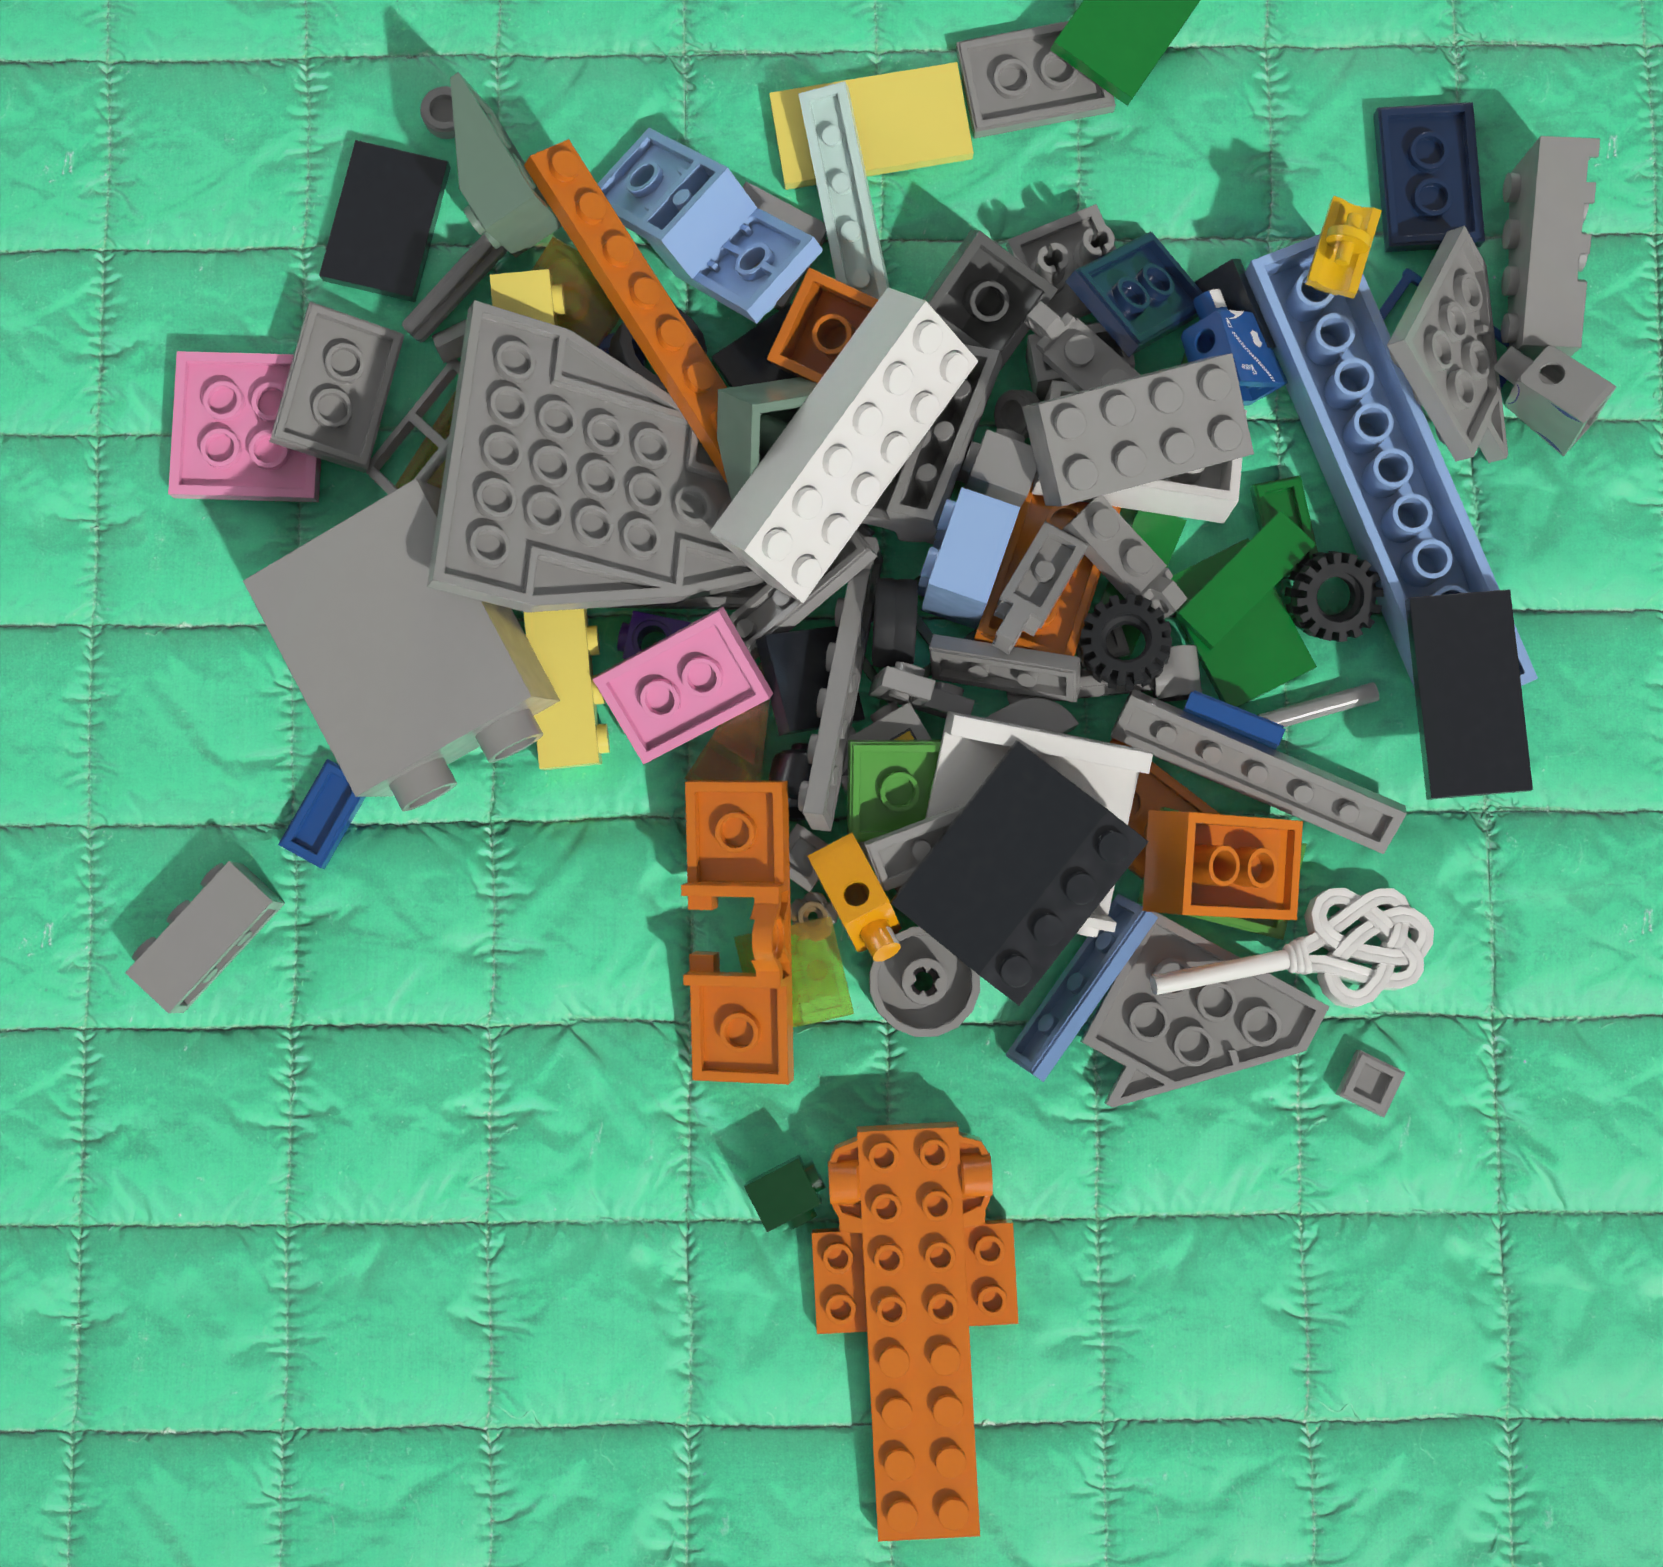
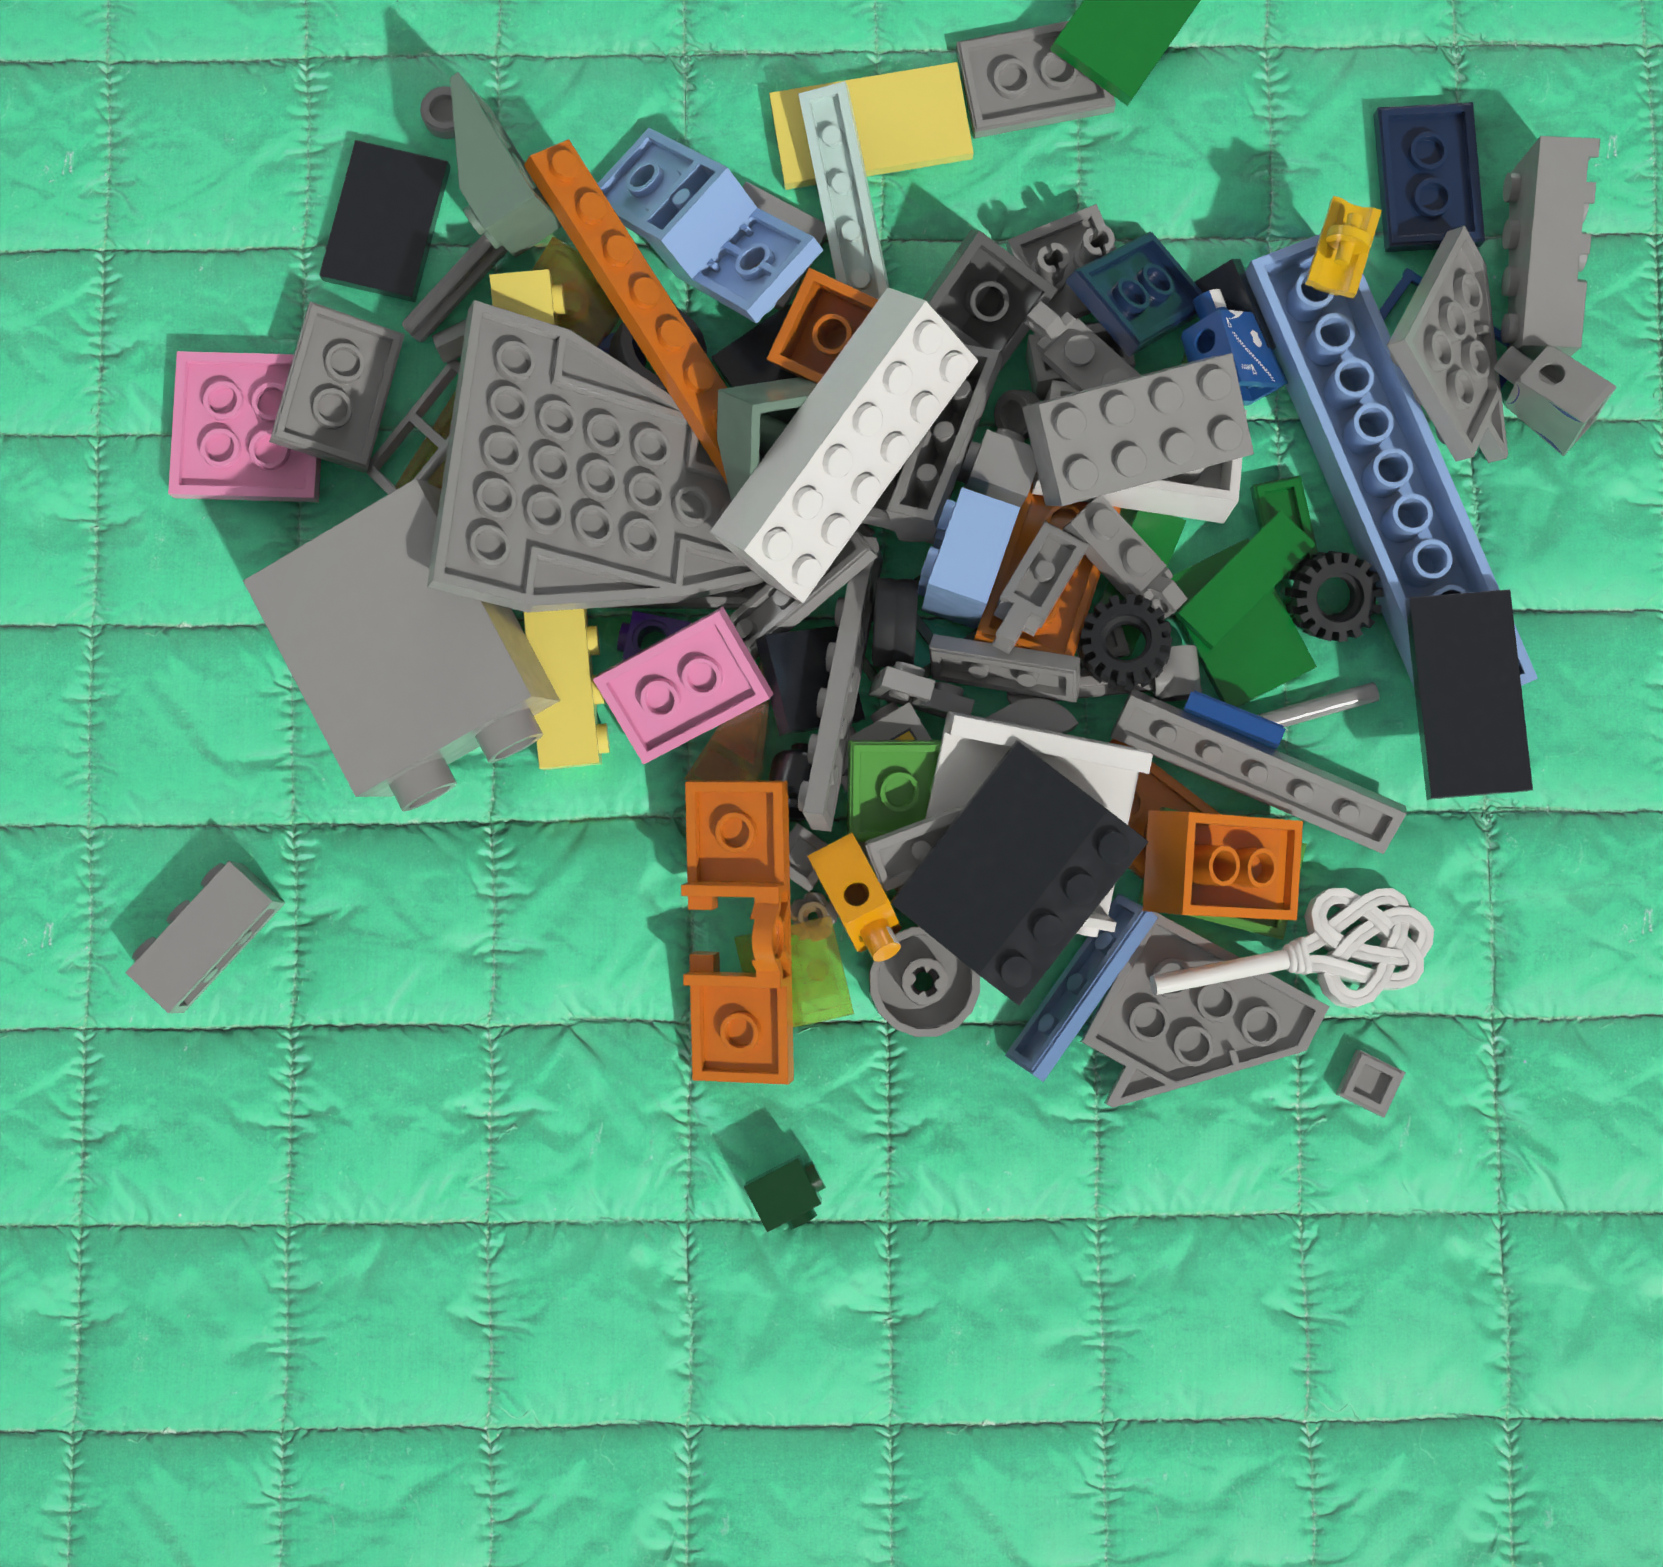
(322, 817): blue tile -> none
(914, 1274): orange piece -> none

